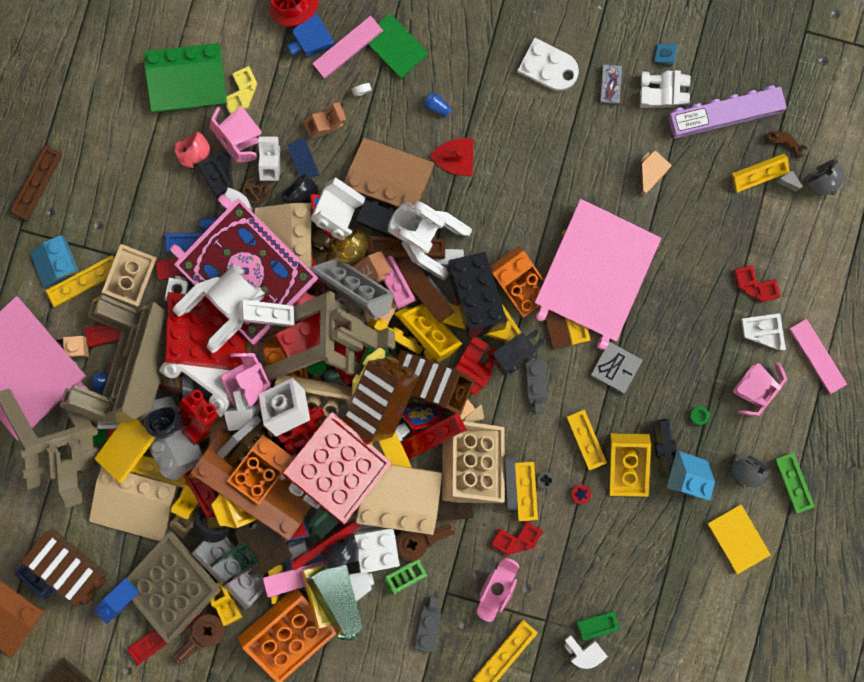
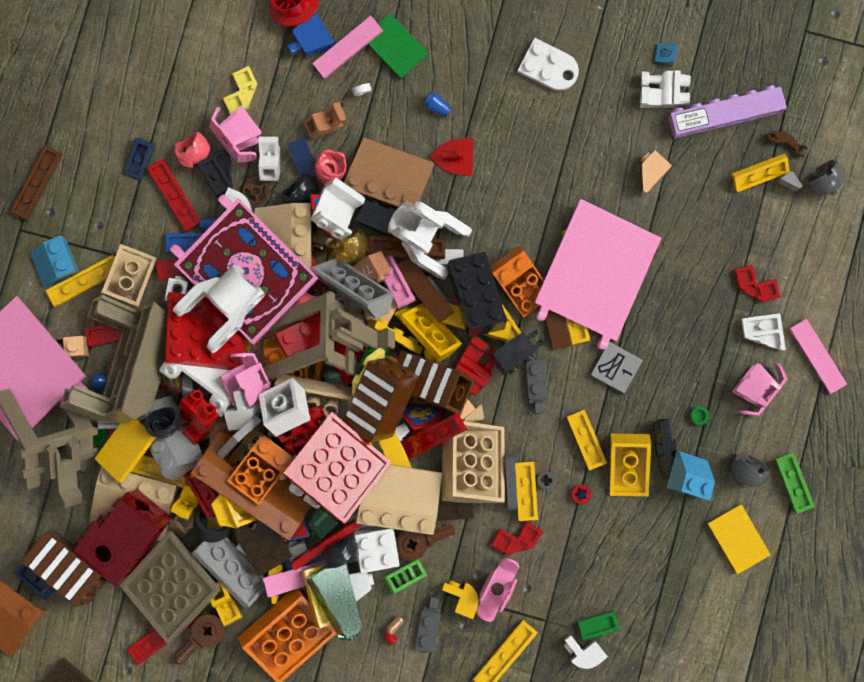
(116, 601): blue slope -> none
(122, 536): none -> dark red piece
(139, 157): none -> dark blue slope
(174, 195): none -> red tile
(185, 77): green slope -> none
(238, 553): clear green piece -> none
(266, 313): white plate -> none
(317, 369): green tile -> none
(328, 167): none -> coral hair
(391, 629): none -> medium nougat arm
(468, 600): none -> yellow brick
(611, 84): tile -> none

